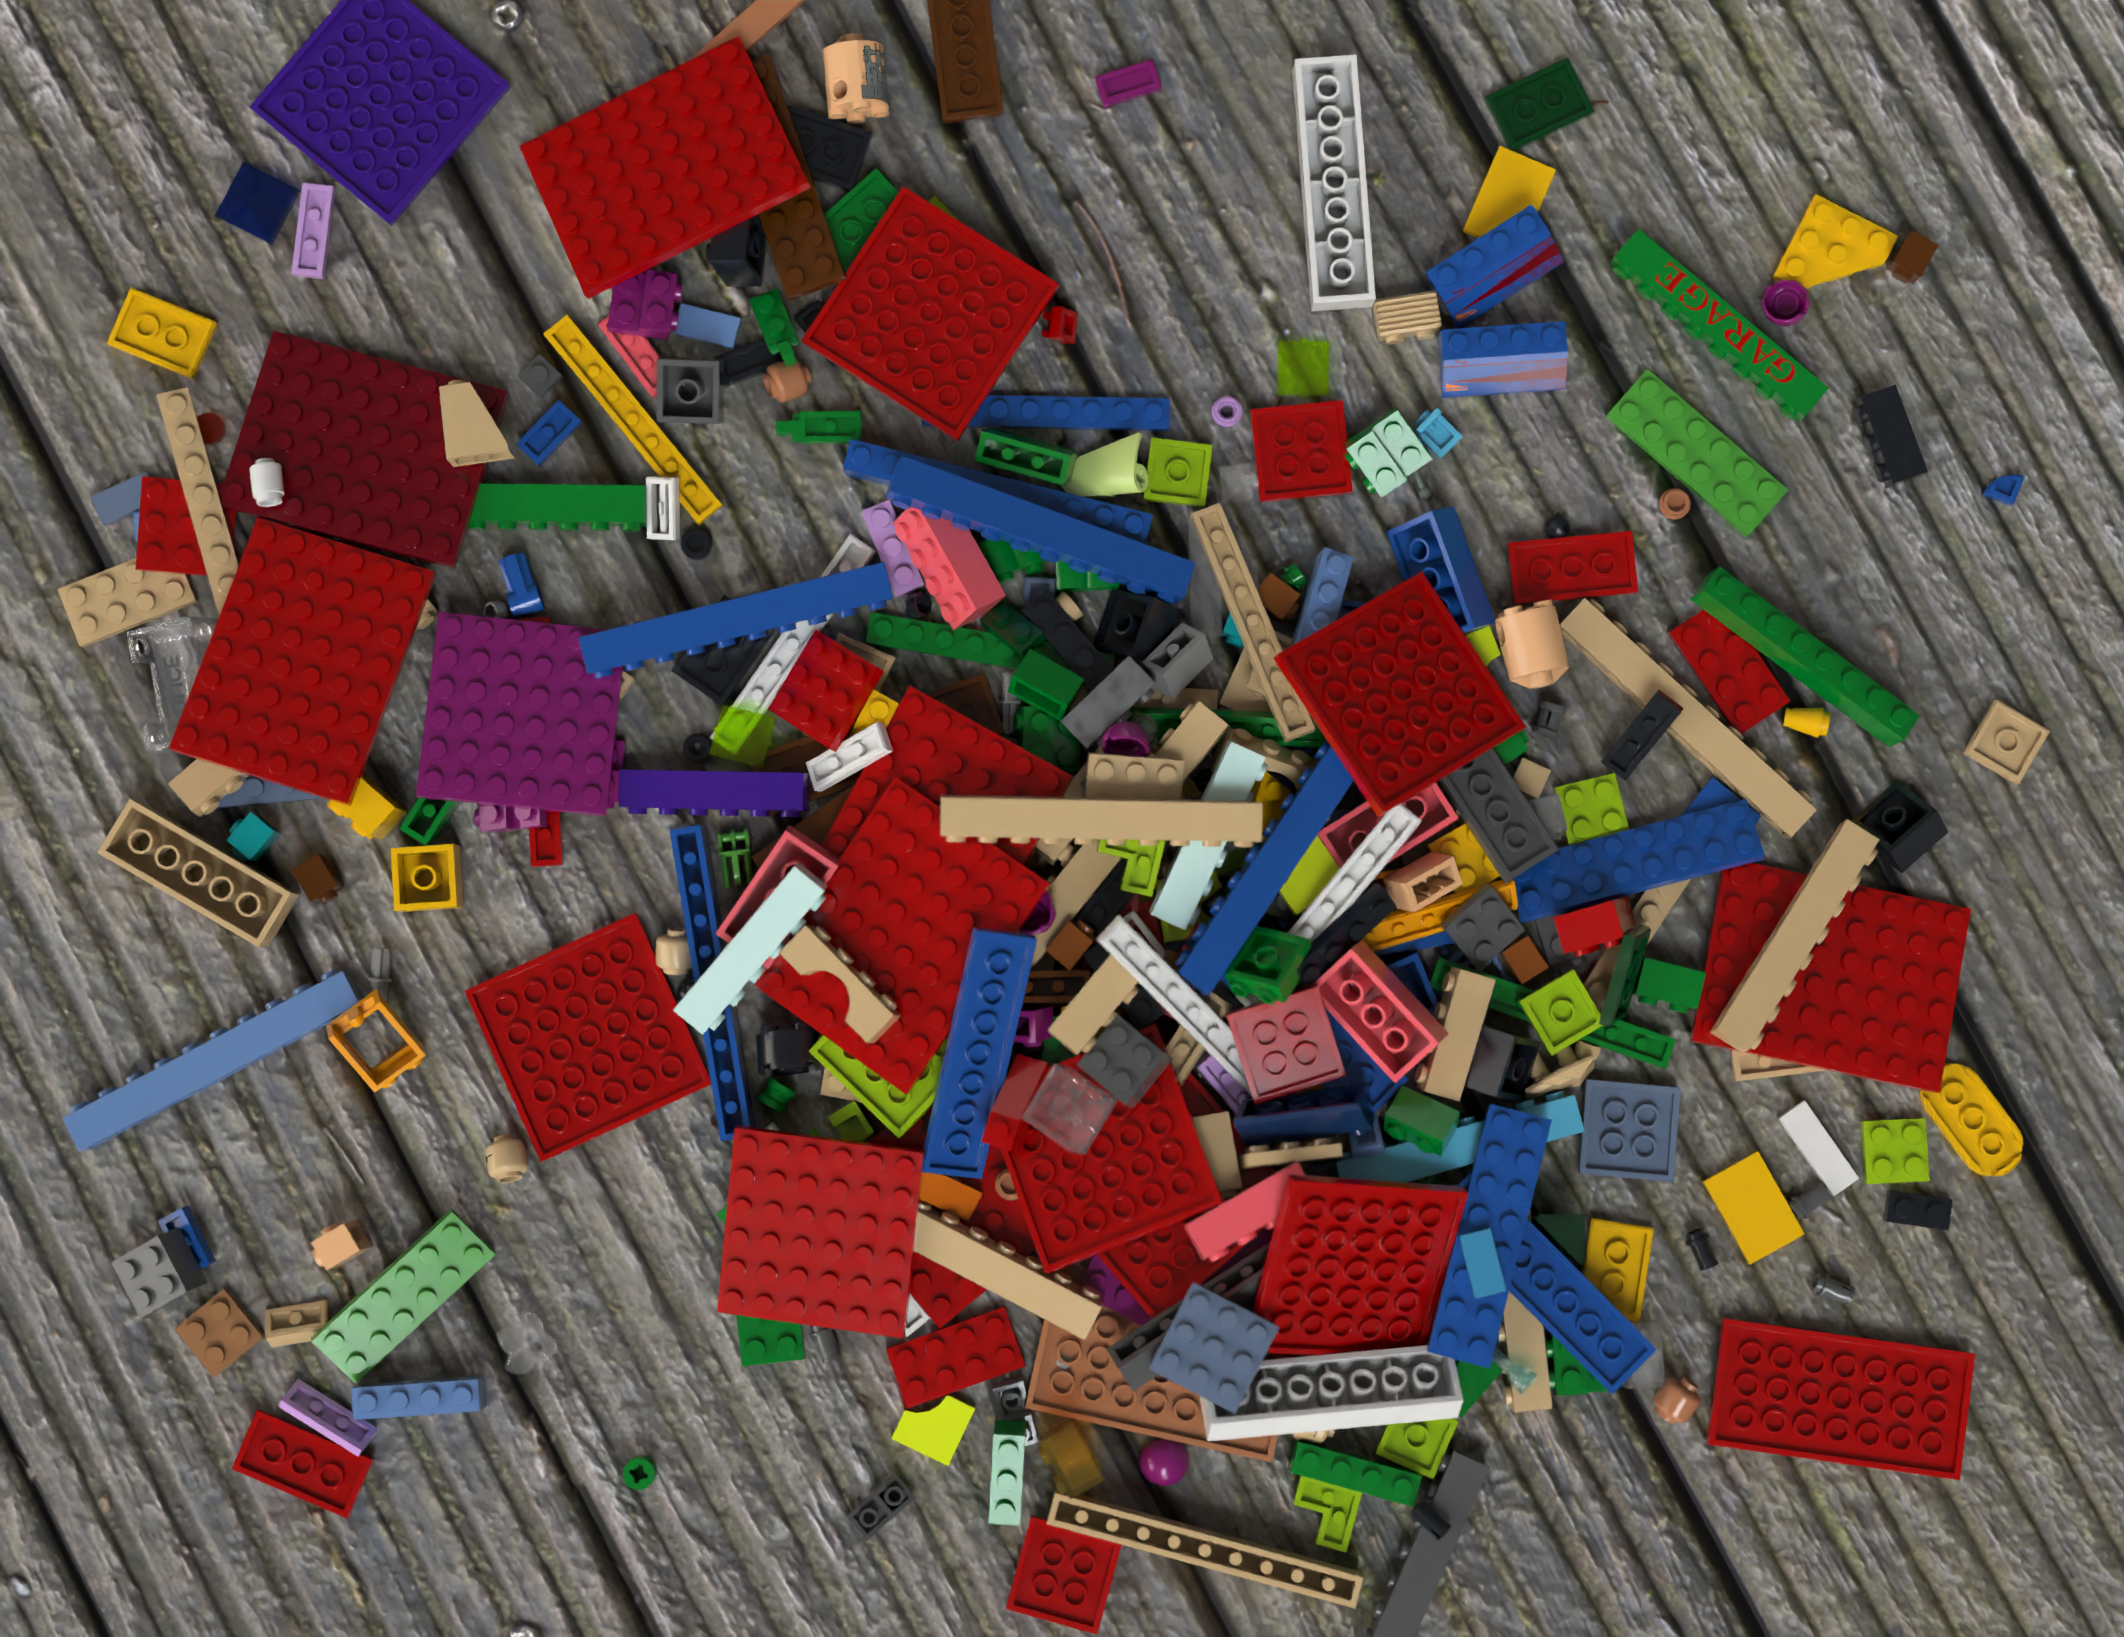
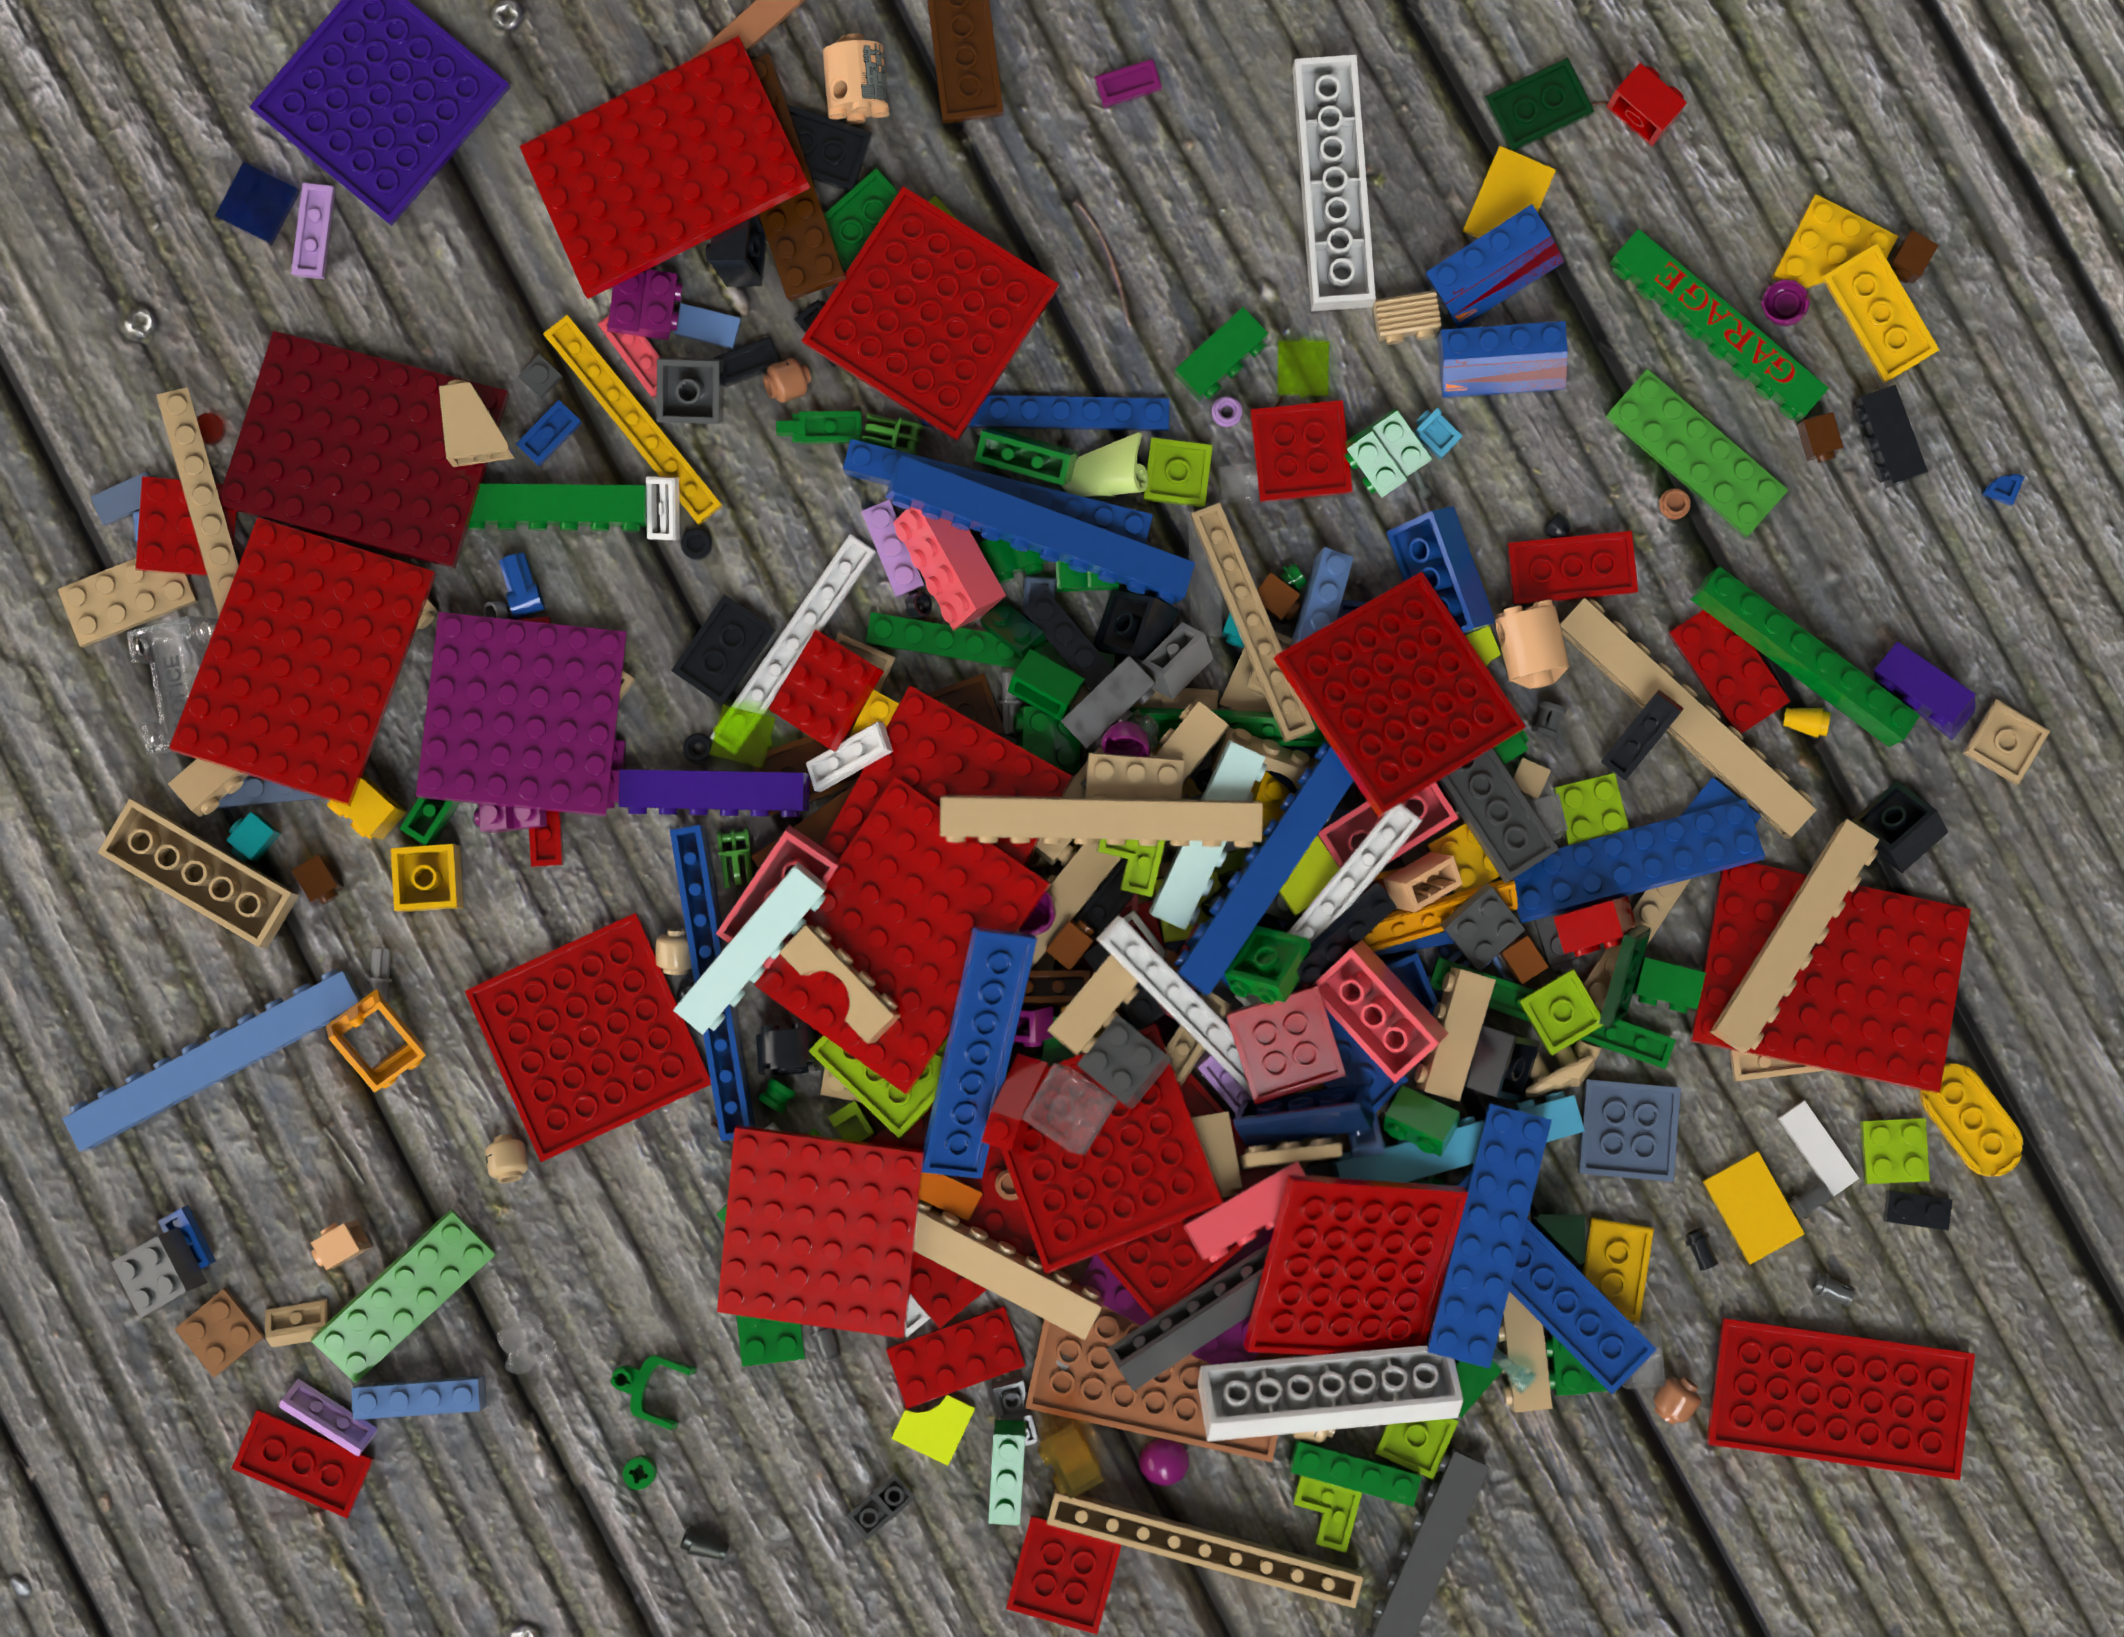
(162, 333): yellow tile -> none
(267, 482): white brick -> none
(638, 1382): none -> green piece
(703, 1543): none -> pearl dark grey cone
(735, 618): blue brick -> none
(775, 325): green hinge -> none
(892, 434): none -> bright green arm
(1062, 325): red tile -> none
(1069, 606): tan tile -> none
(1214, 1347): sand blue plate -> none
(1222, 355): none -> green brick
(1429, 1519): black pin -> none
(1482, 1263): dark azure tile -> none
(1646, 103): none -> red brick
(1820, 437): none -> reddish brown brick
(1880, 313): none -> yellow plate
(1926, 690): none -> dark purple wedge

